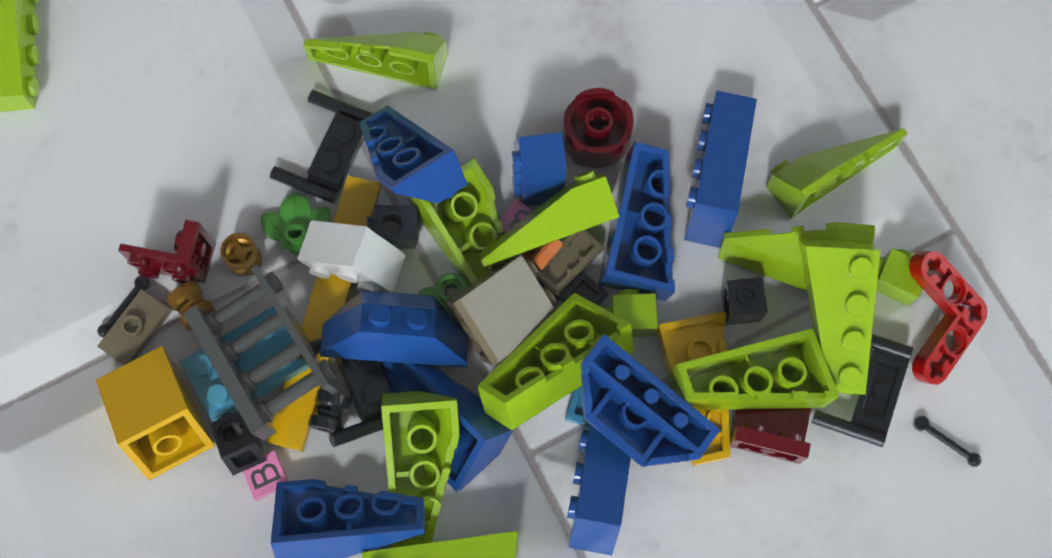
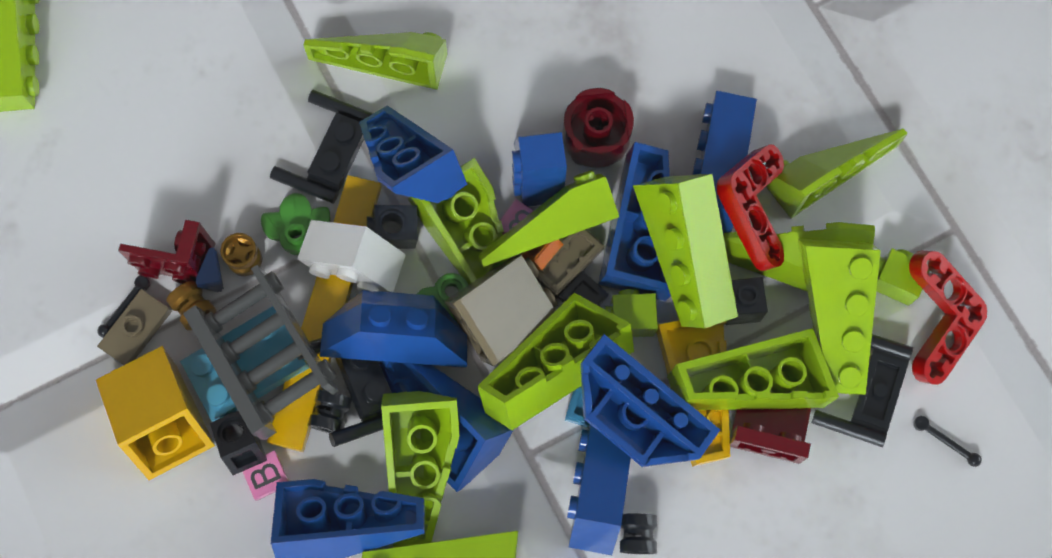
(210, 273): none -> dark blue slope
(642, 525): none -> black wheel
(690, 246): none -> lime wedge
(740, 201): none -> red beam

